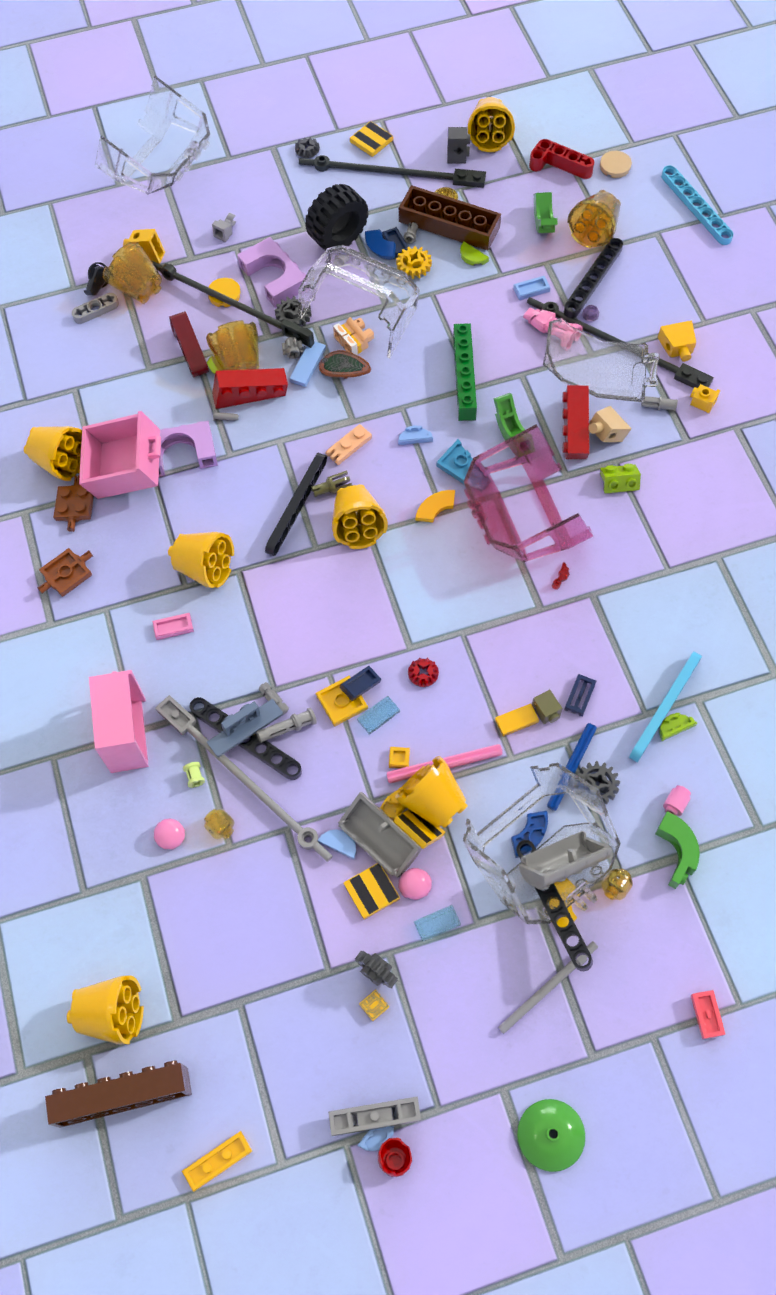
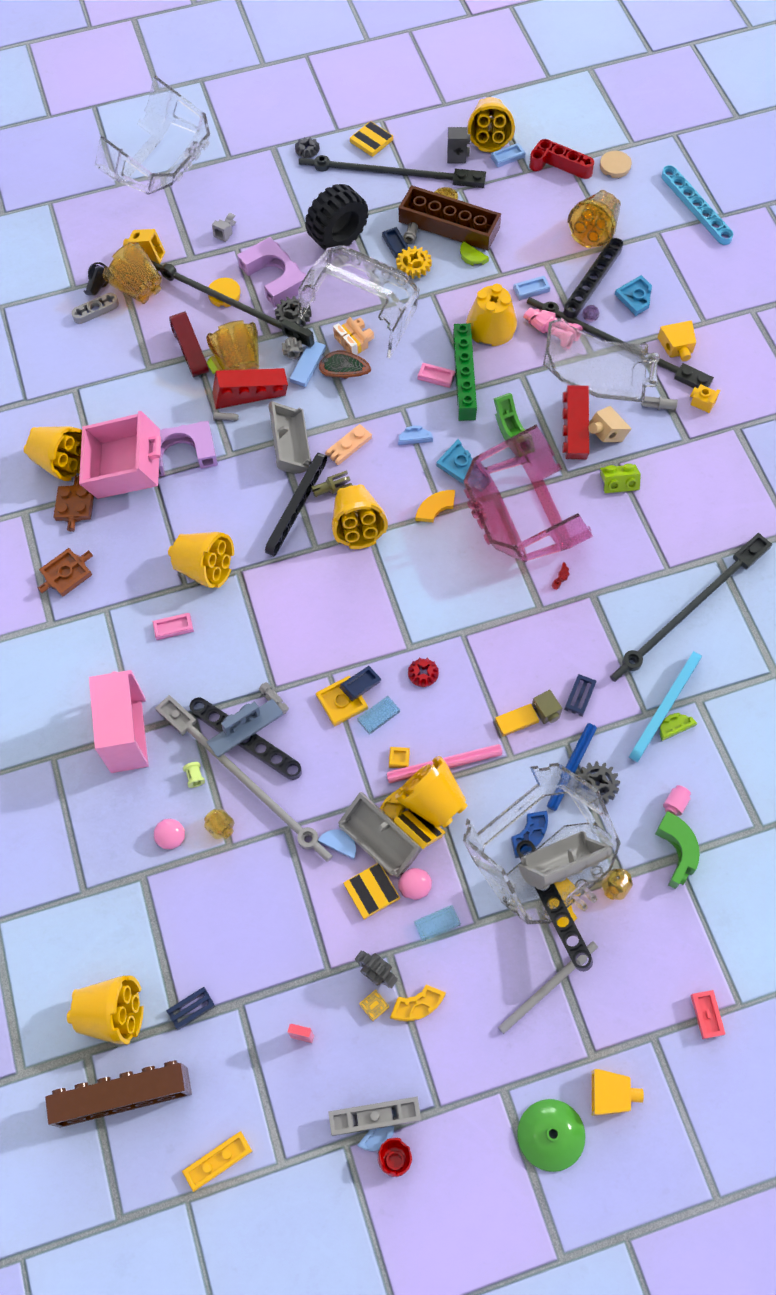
(178, 1025): none -> dark blue tile
(289, 438): none -> light grey container
(294, 722): light grey pin -> none
(301, 1033): none -> coral tile
(380, 246): blue tile -> none
(418, 1006): none -> yellow tile
(436, 375): none -> bright pink tile
(492, 316): none -> yellow cone
(508, 155): none -> light blue tile
(543, 213): bright green arch -> none
(612, 1093): none -> yellow torso
(635, 295): none -> dark azure plate
(744, 557): none -> pearl dark grey bar

